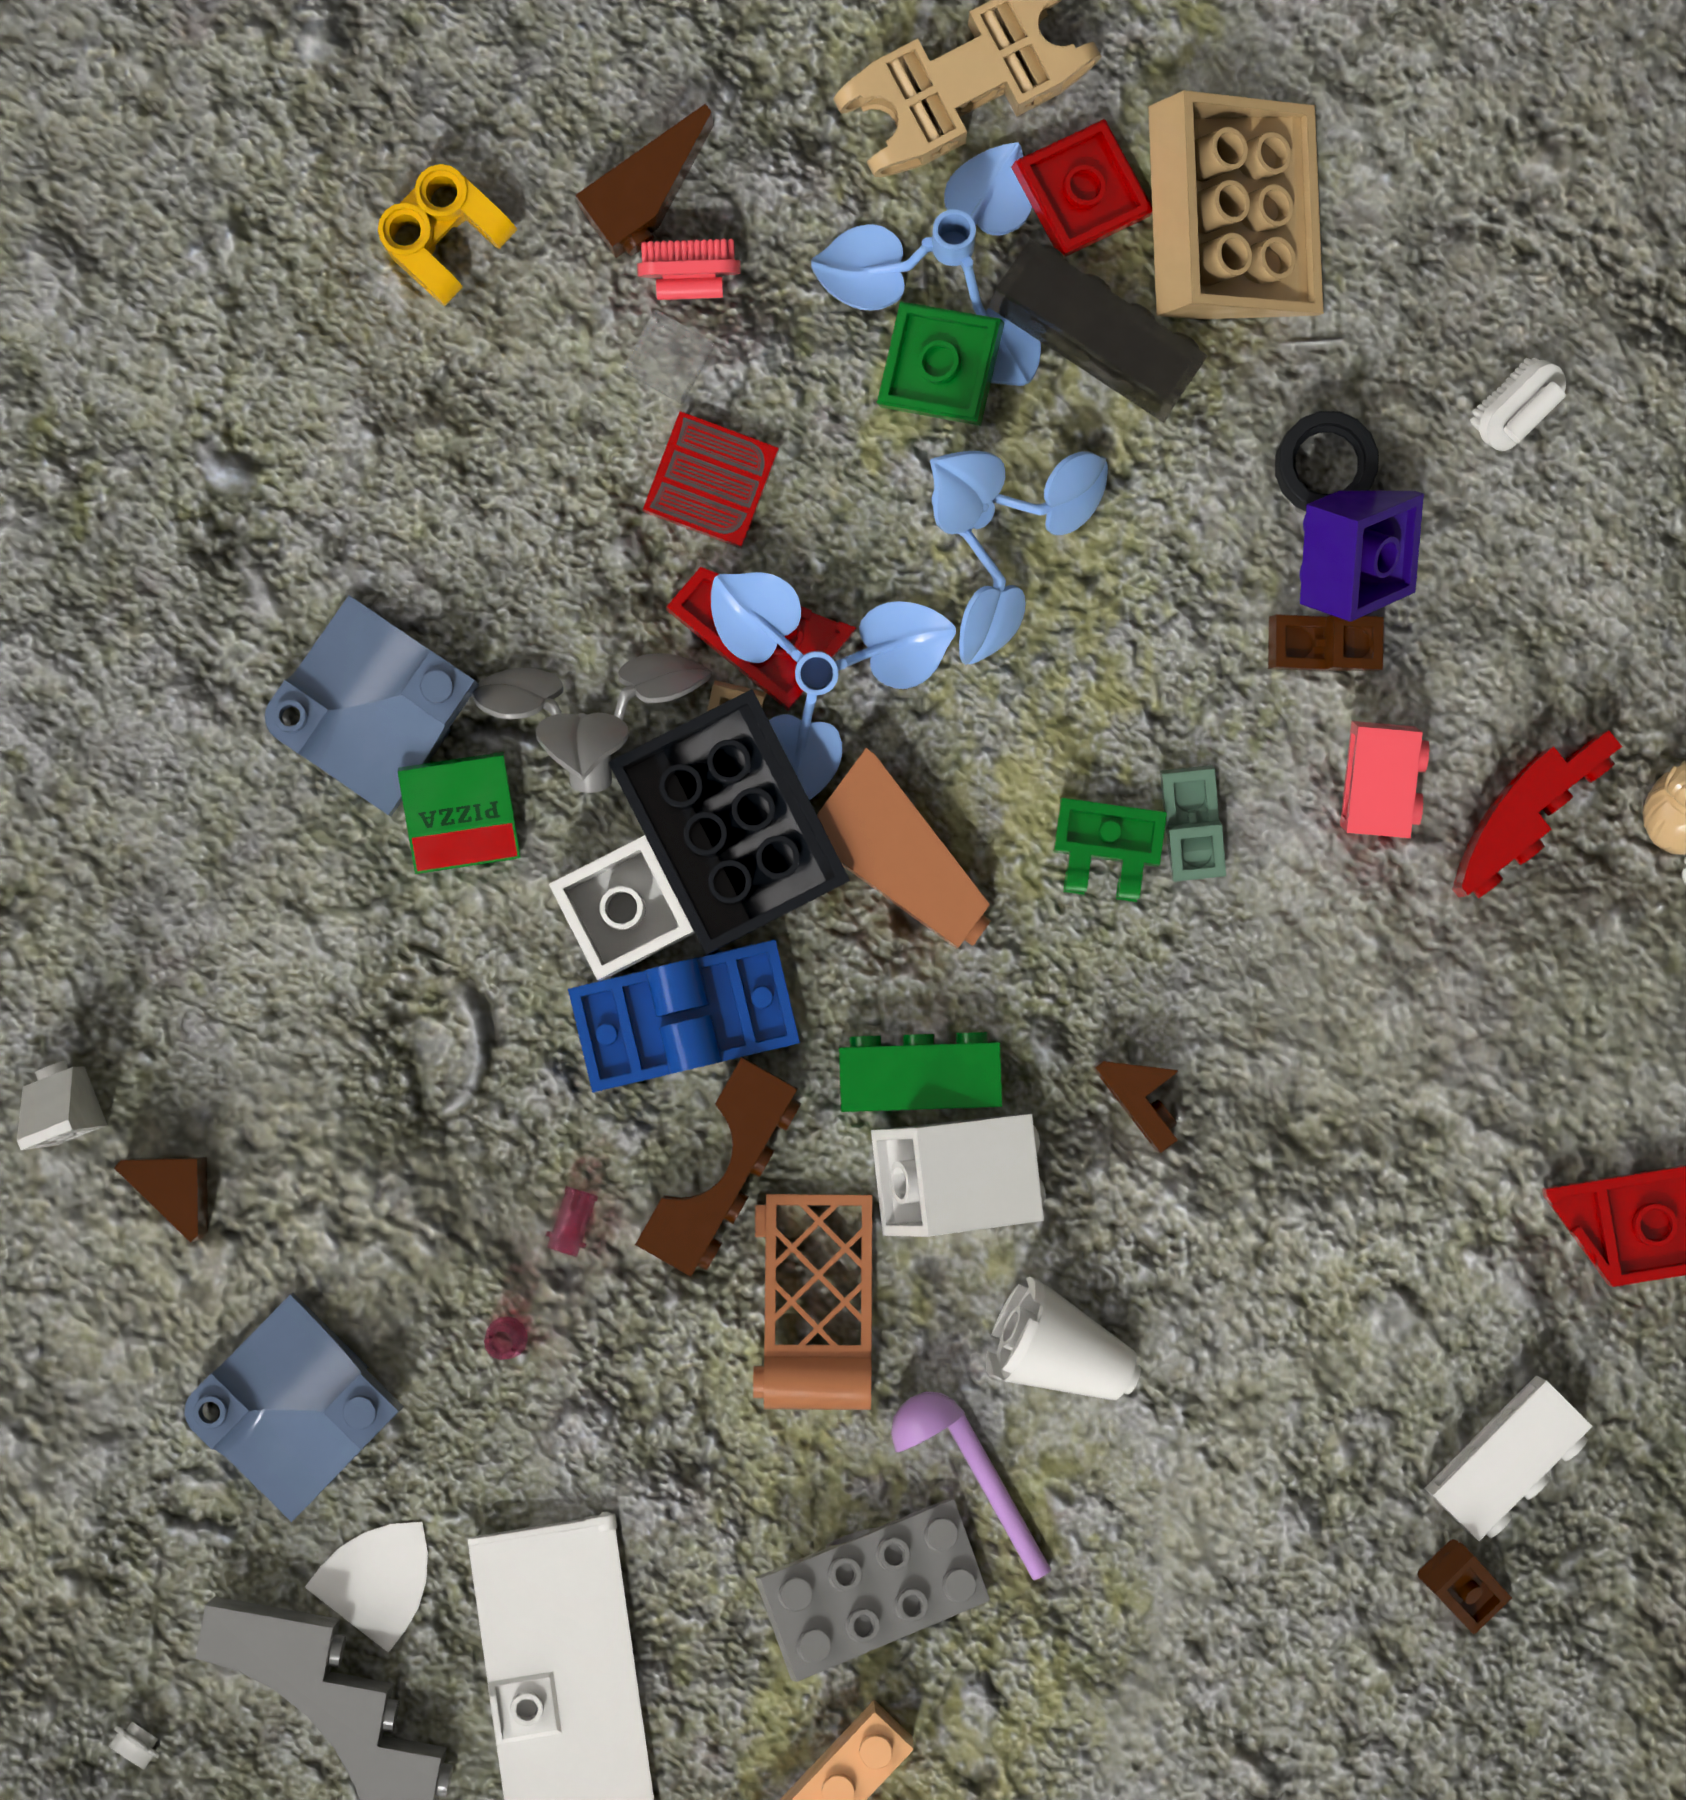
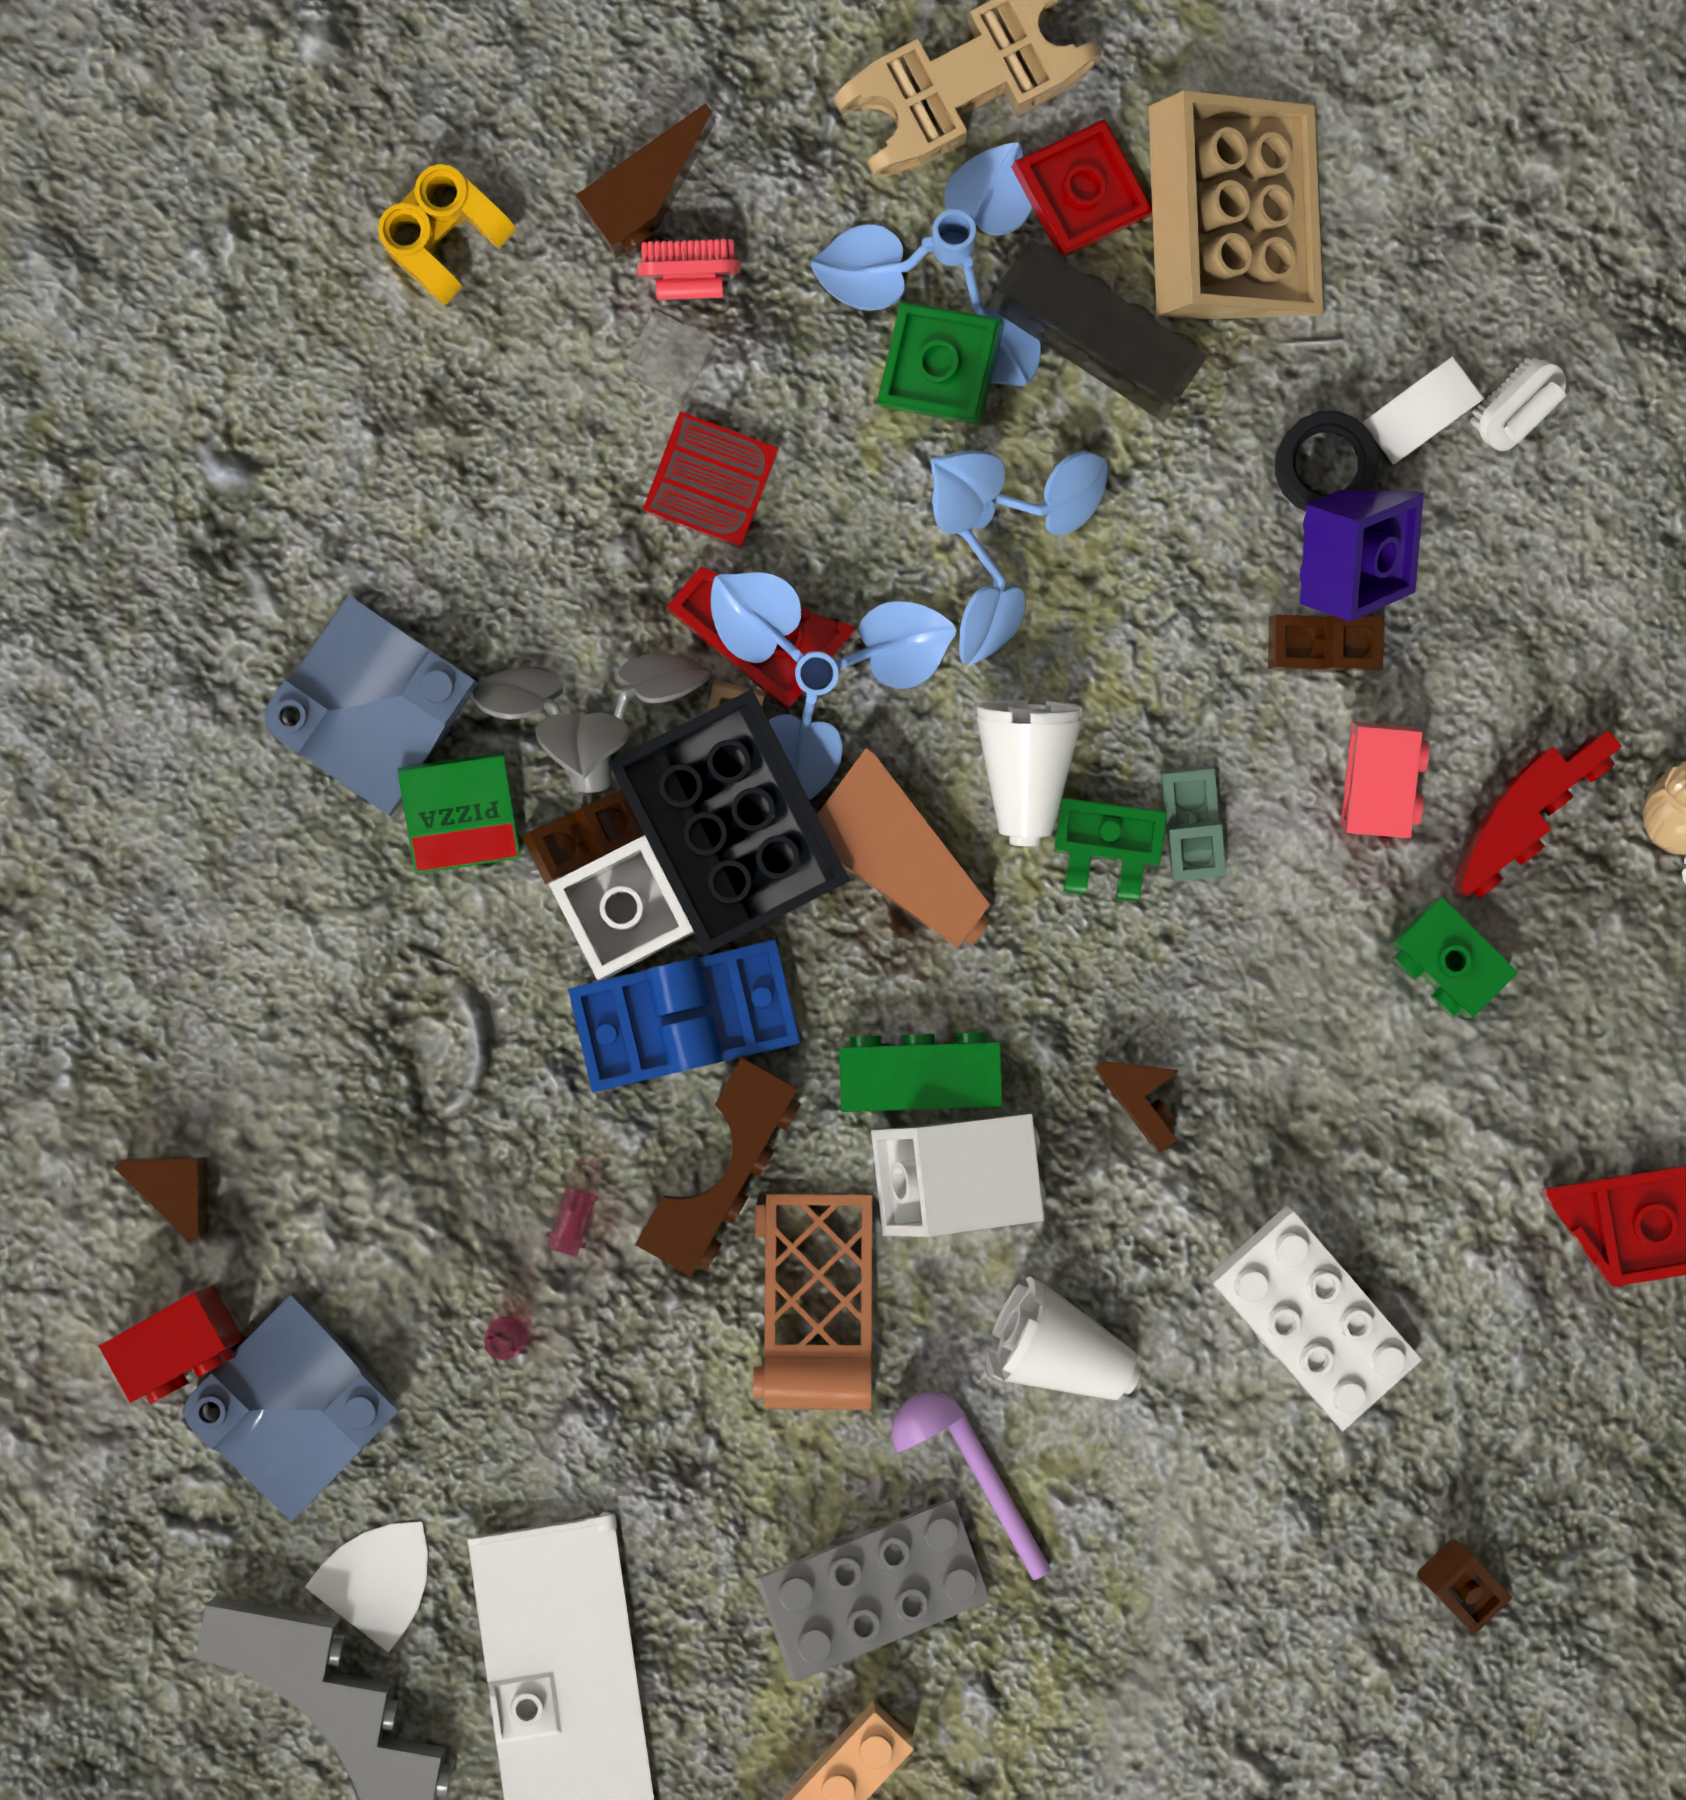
(58, 1107): white slope -> none
(135, 1744): white plate -> none
(162, 1348): none -> red brick
(583, 836): none -> reddish brown slope
(1027, 763): none -> white cone
(1314, 1318): none -> white plate
(1423, 410): none -> white slope
(1451, 959): none -> green brick
(1510, 1459): white brick -> none

